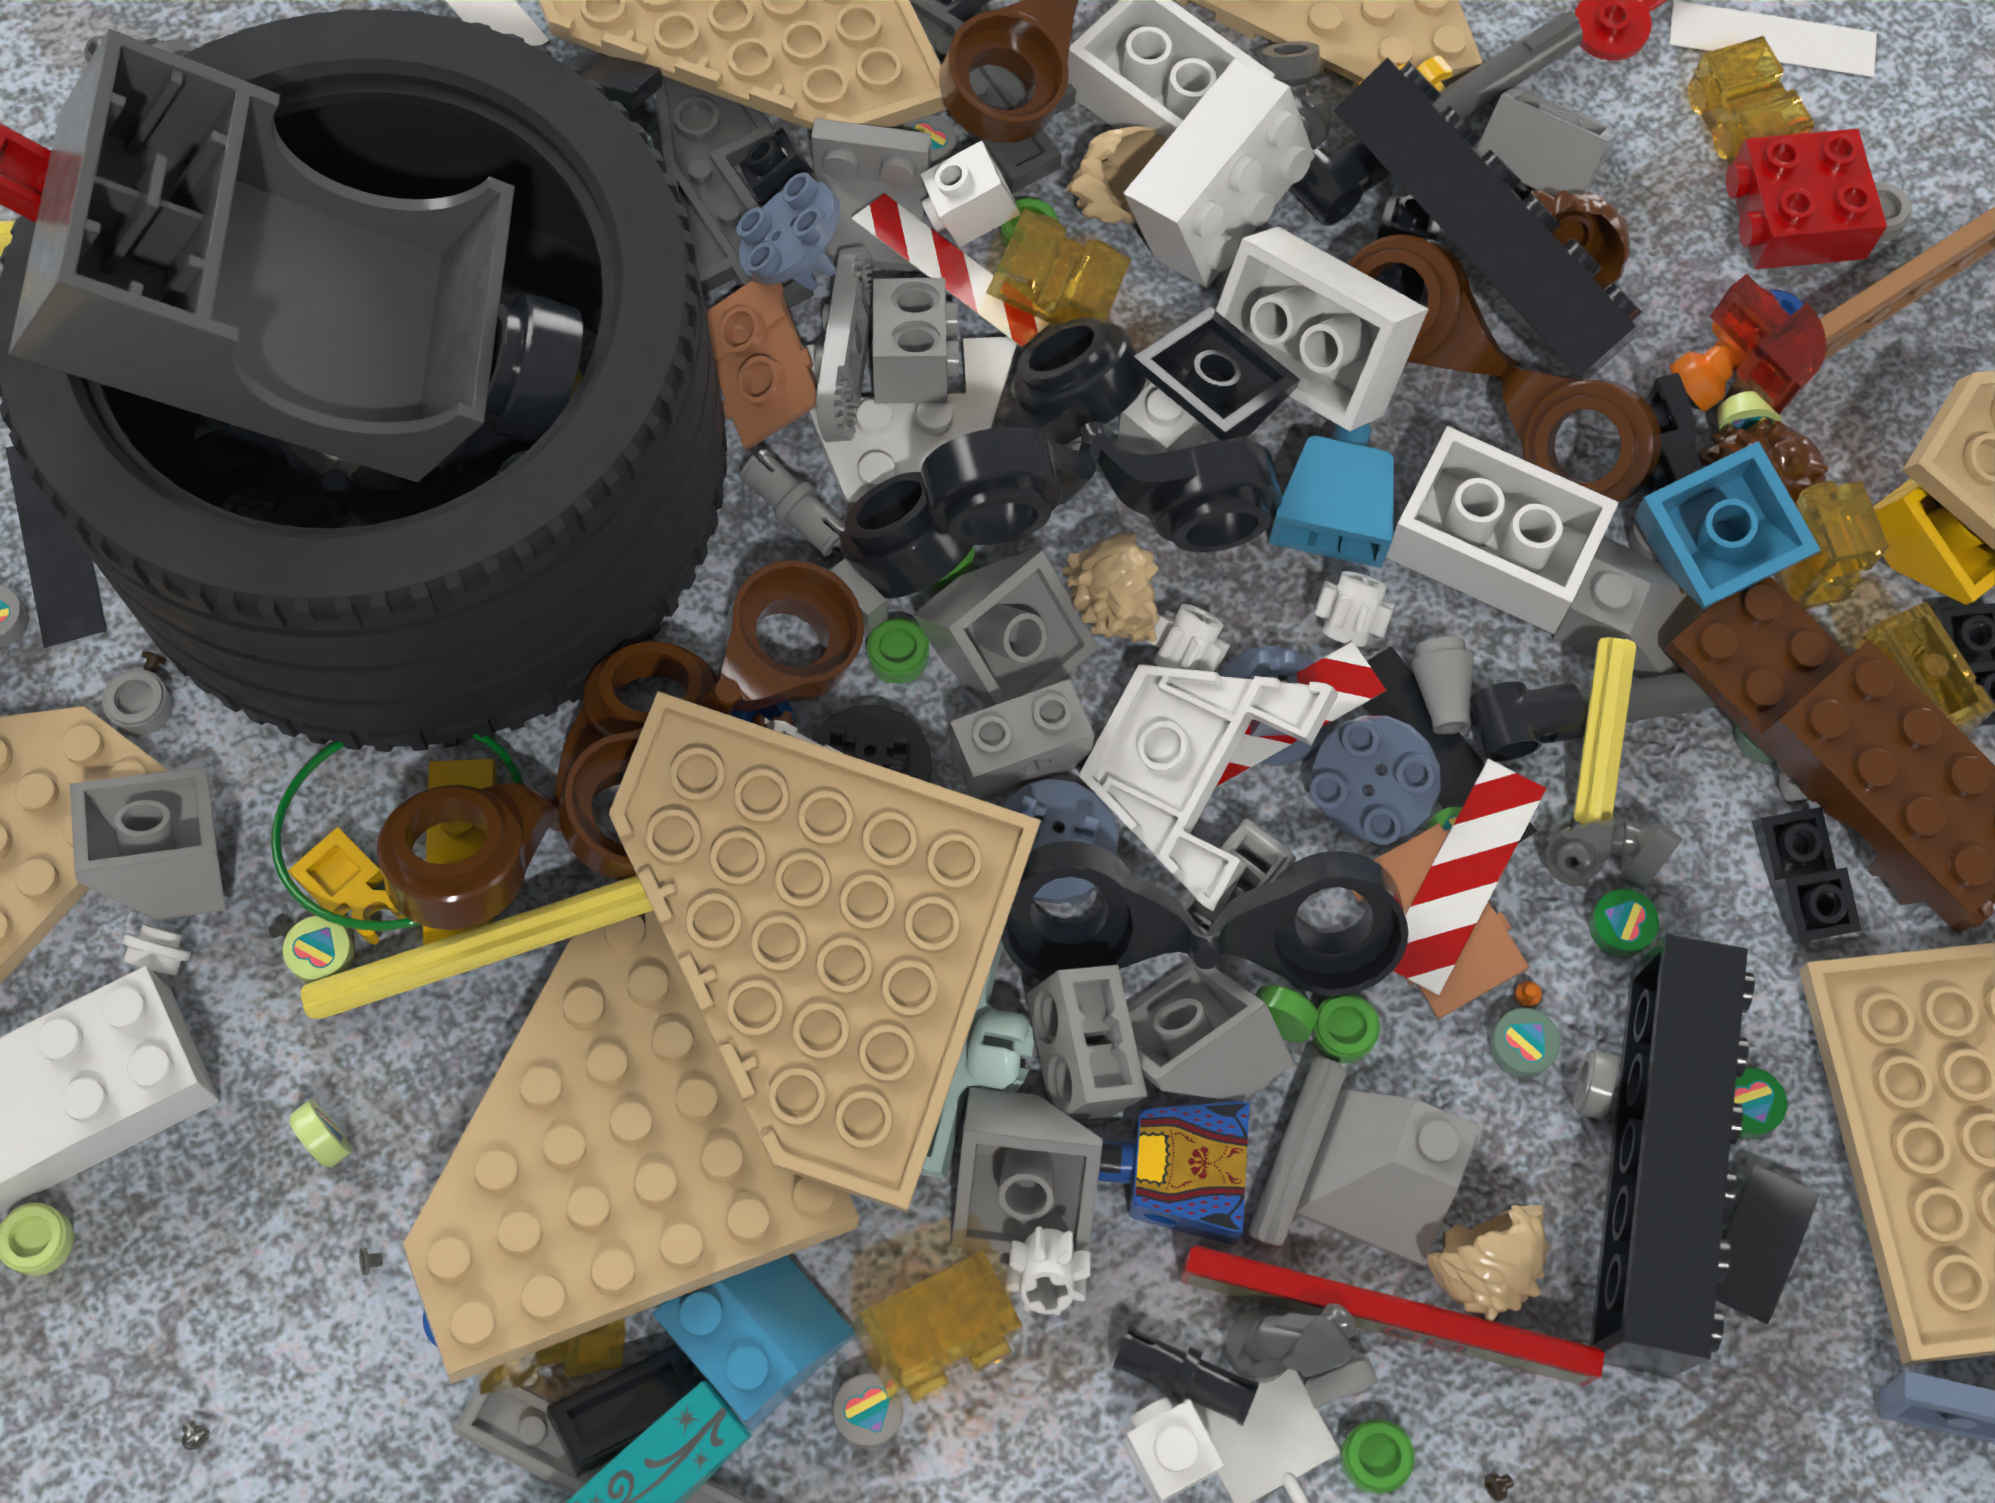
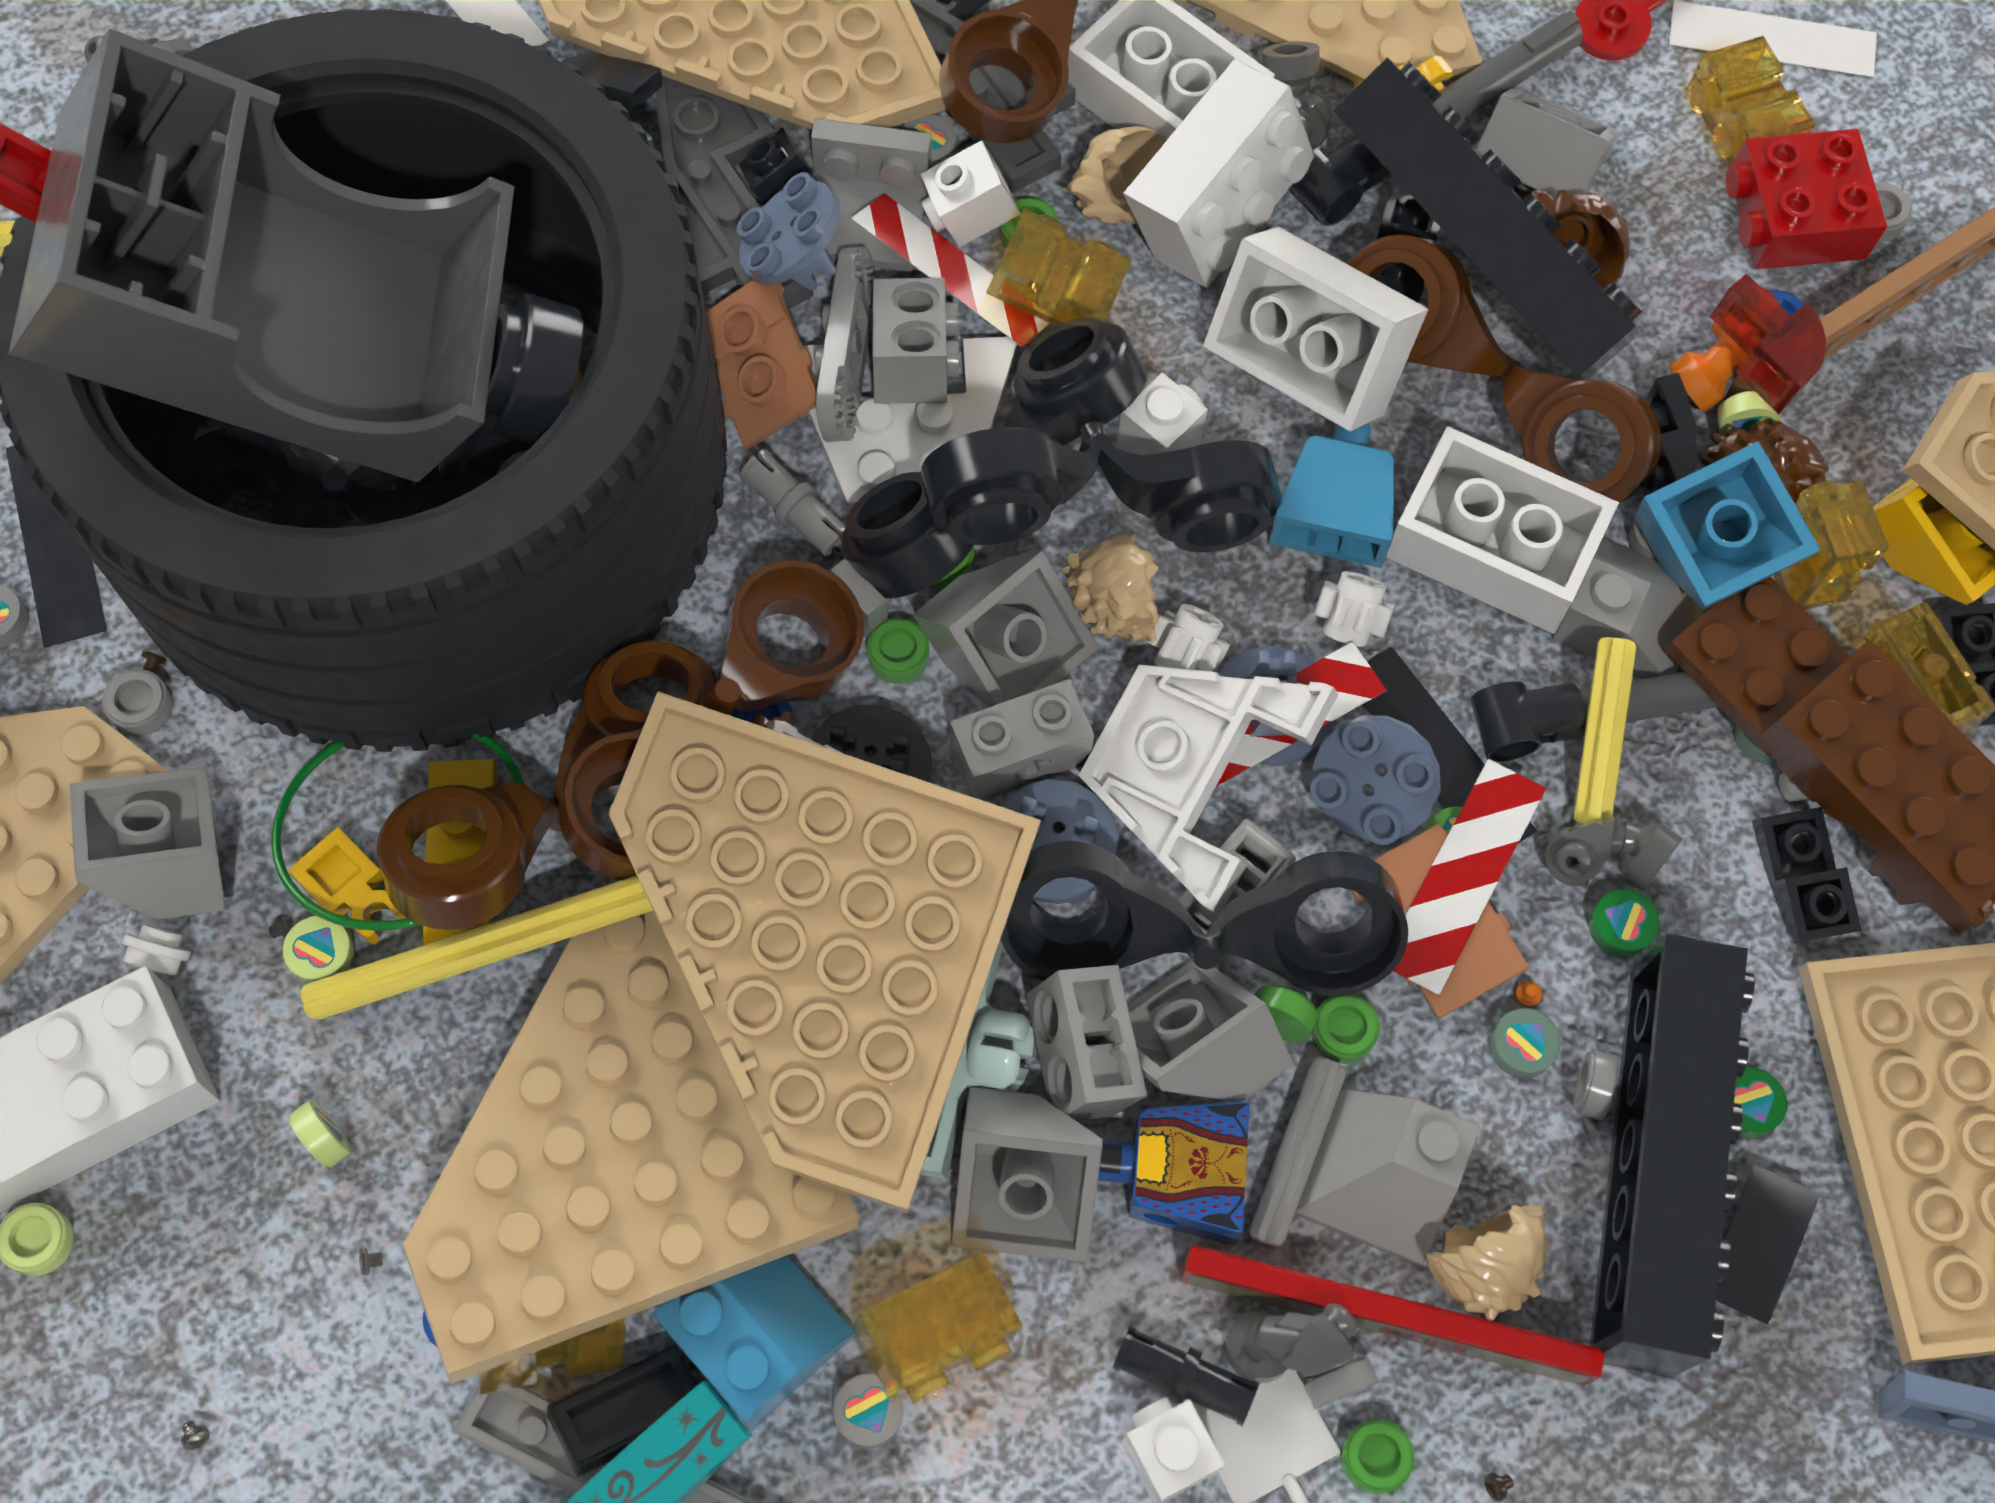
(1048, 1271): white gear -> none
(1217, 375): black slope -> none
(1445, 680): light grey cone -> none

